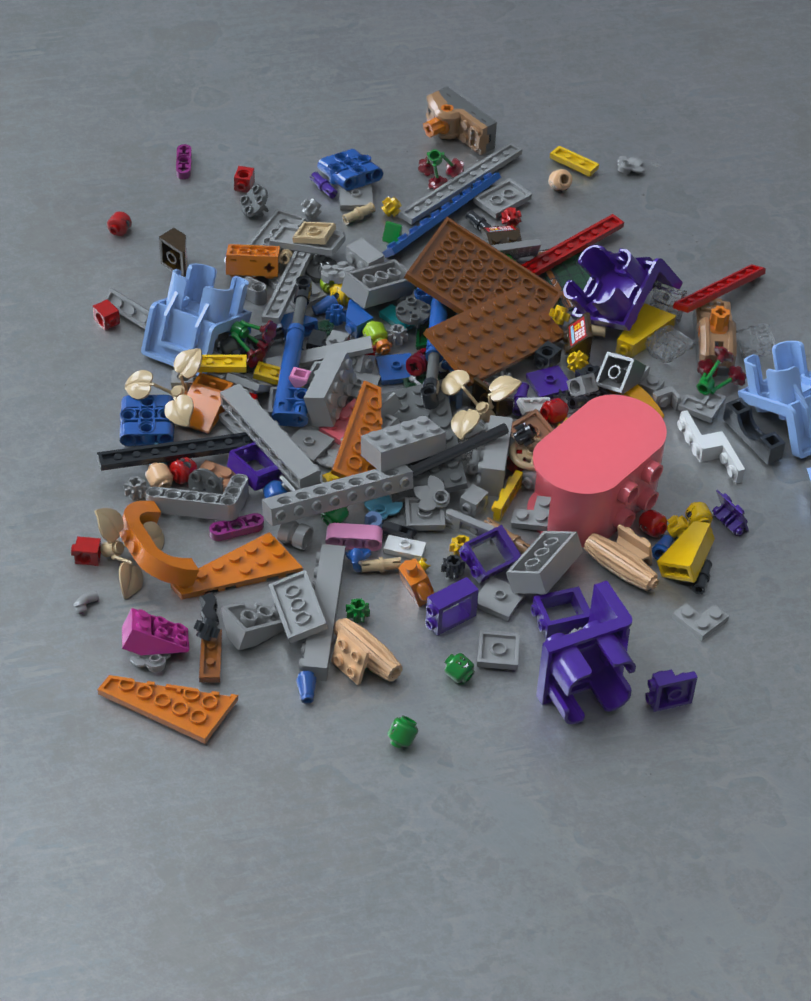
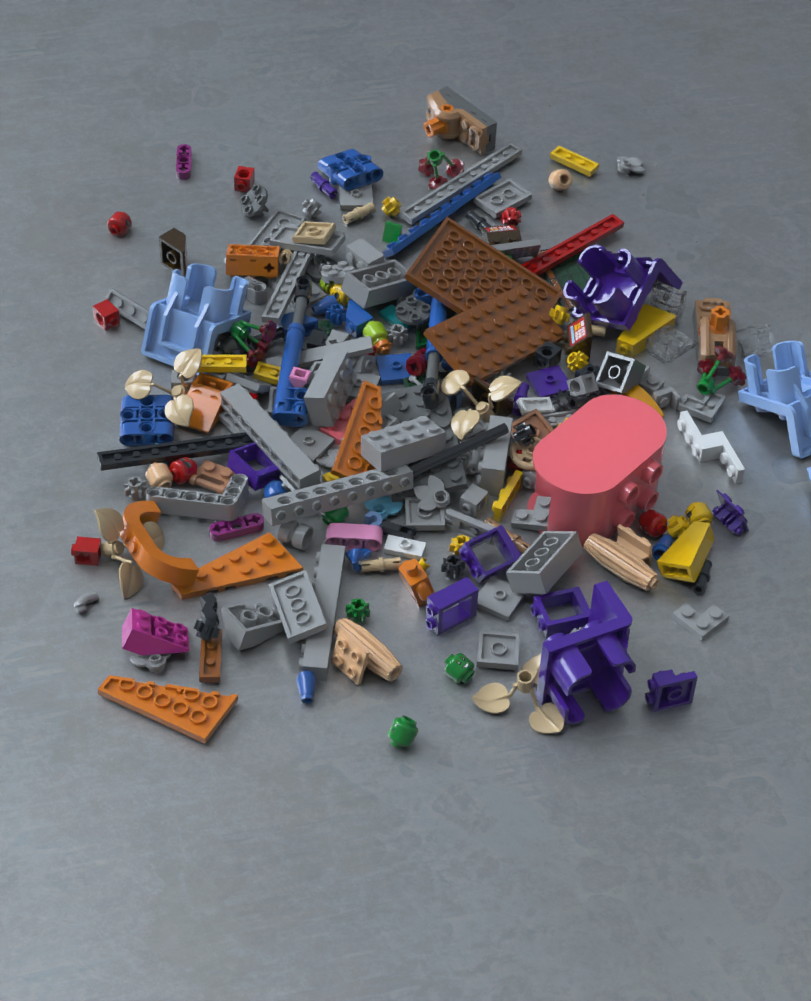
(205, 481): dark grey plate -> none
(494, 699): none -> tan plant
(554, 410): red head -> none
(718, 288): red tile -> none
(740, 418): black arch -> none

